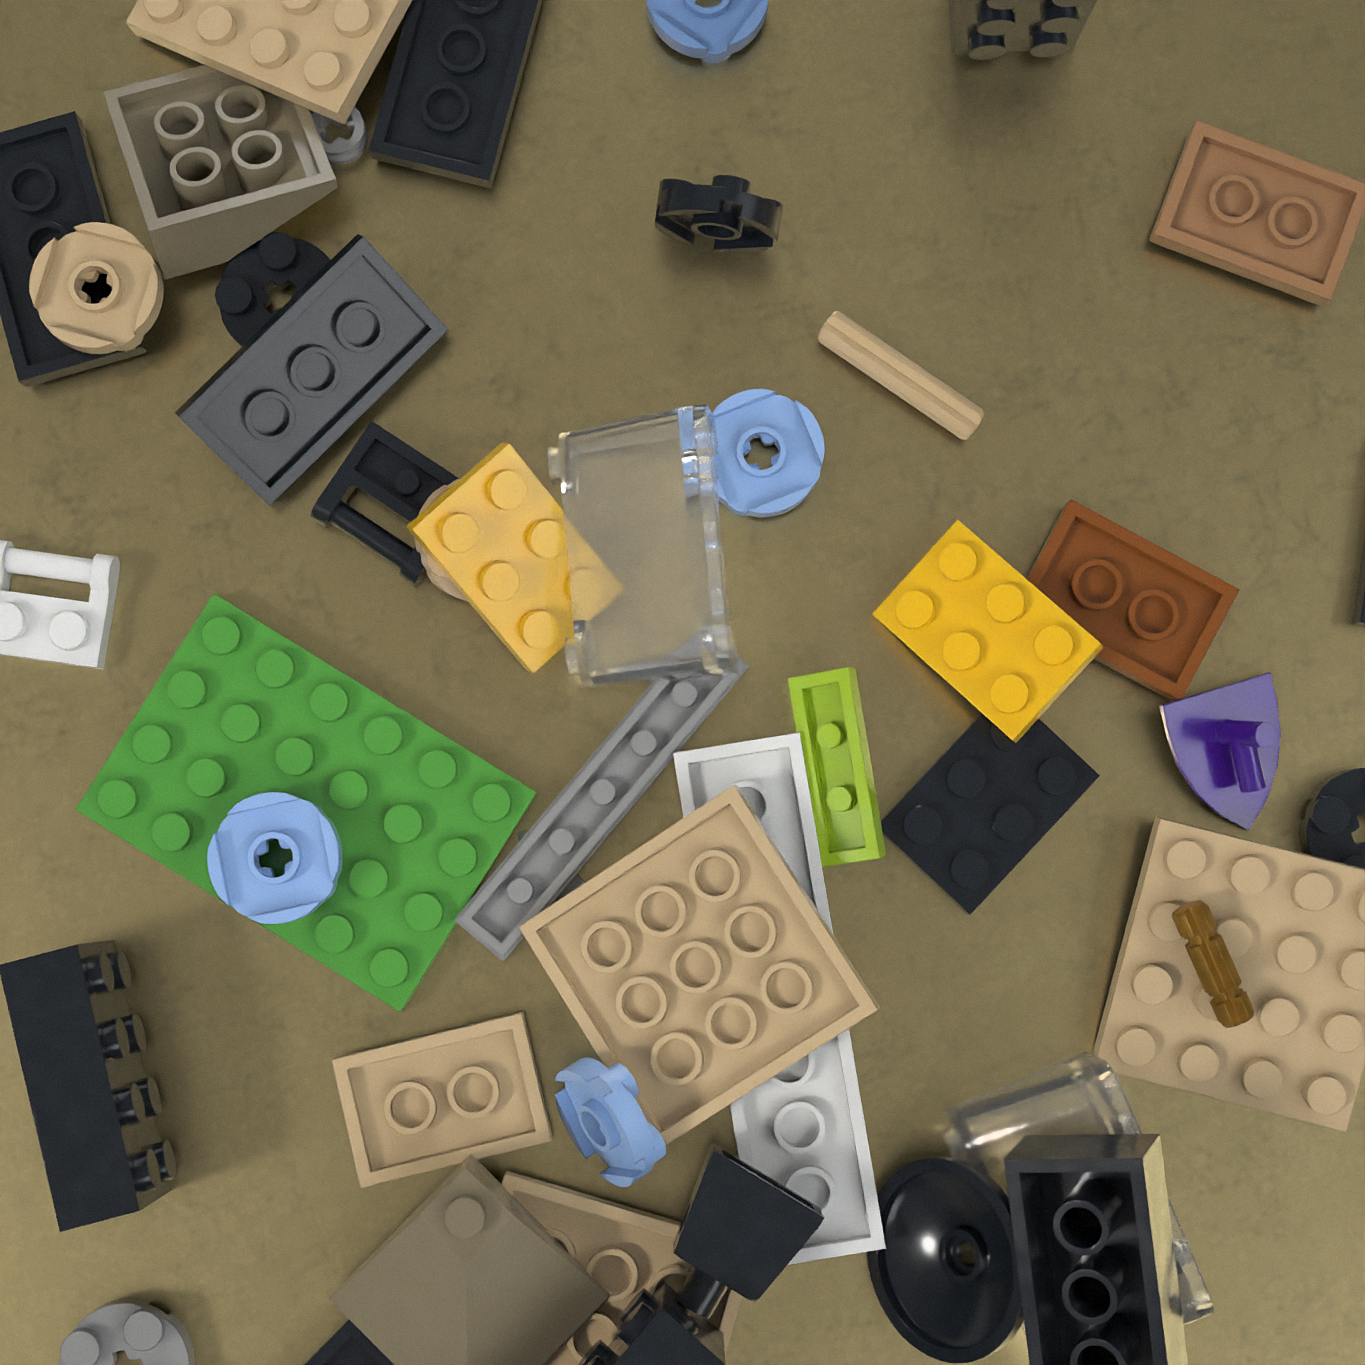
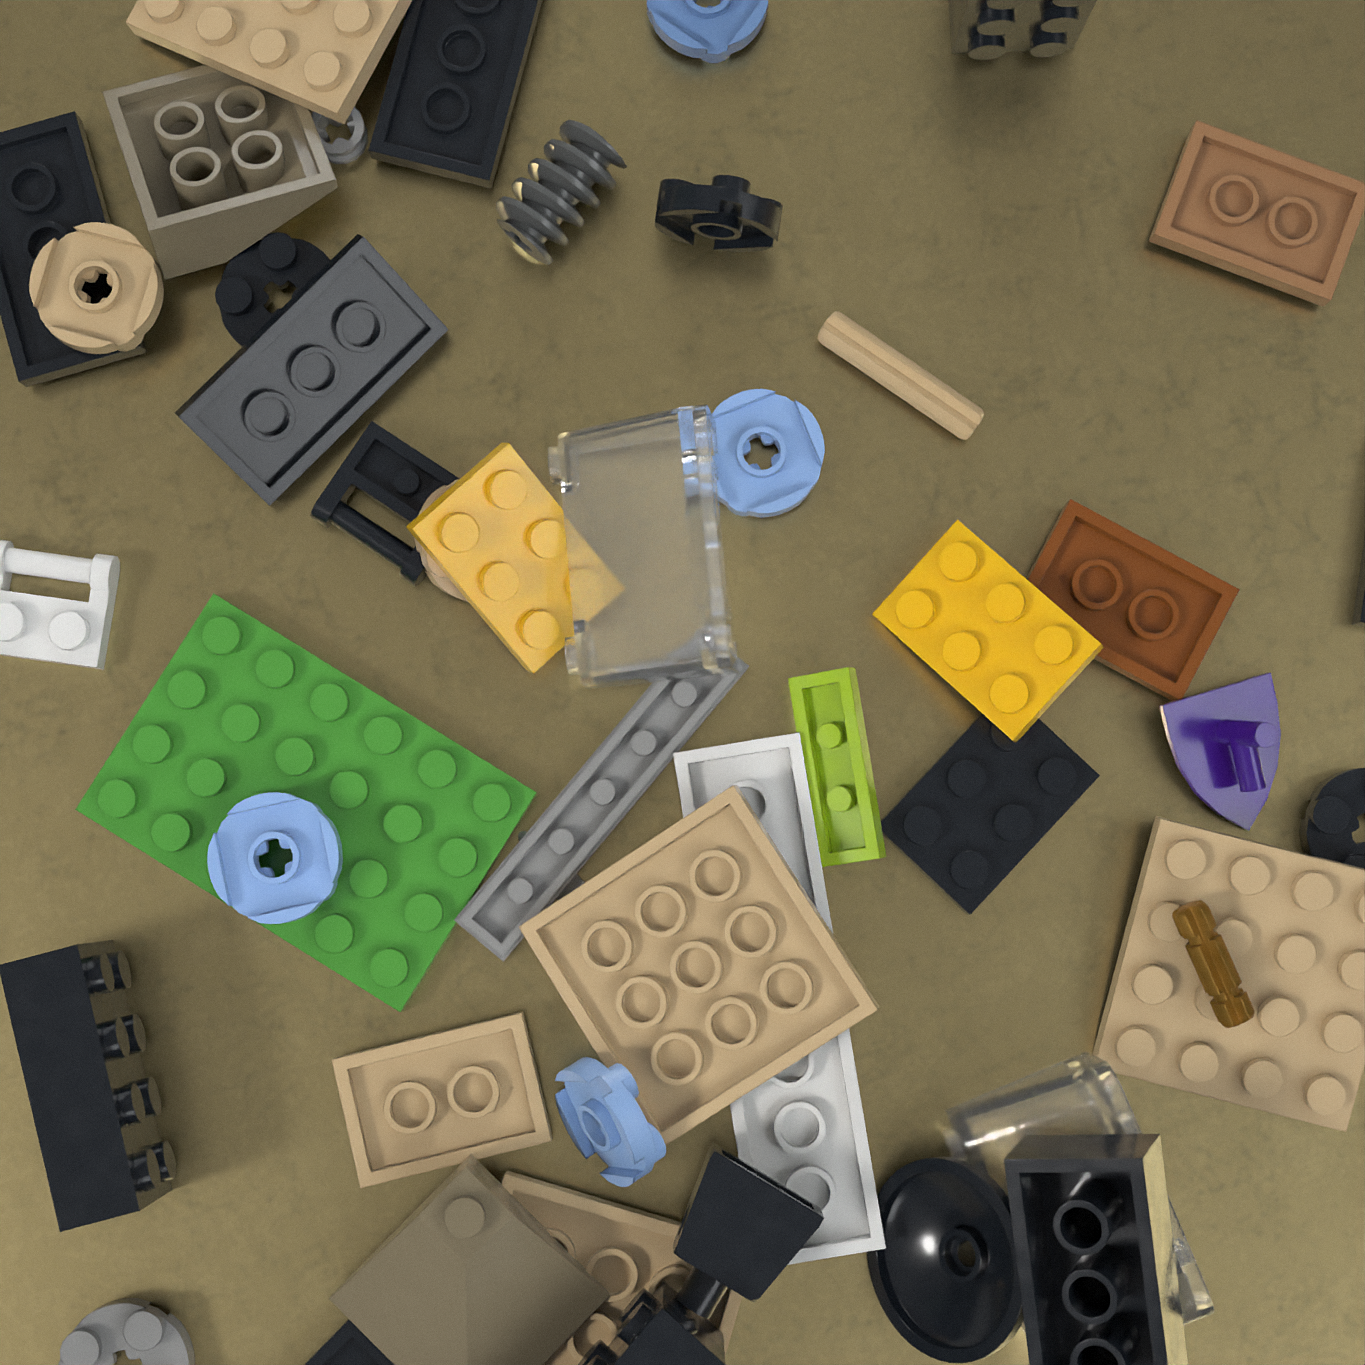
(557, 188): none -> dark grey piece

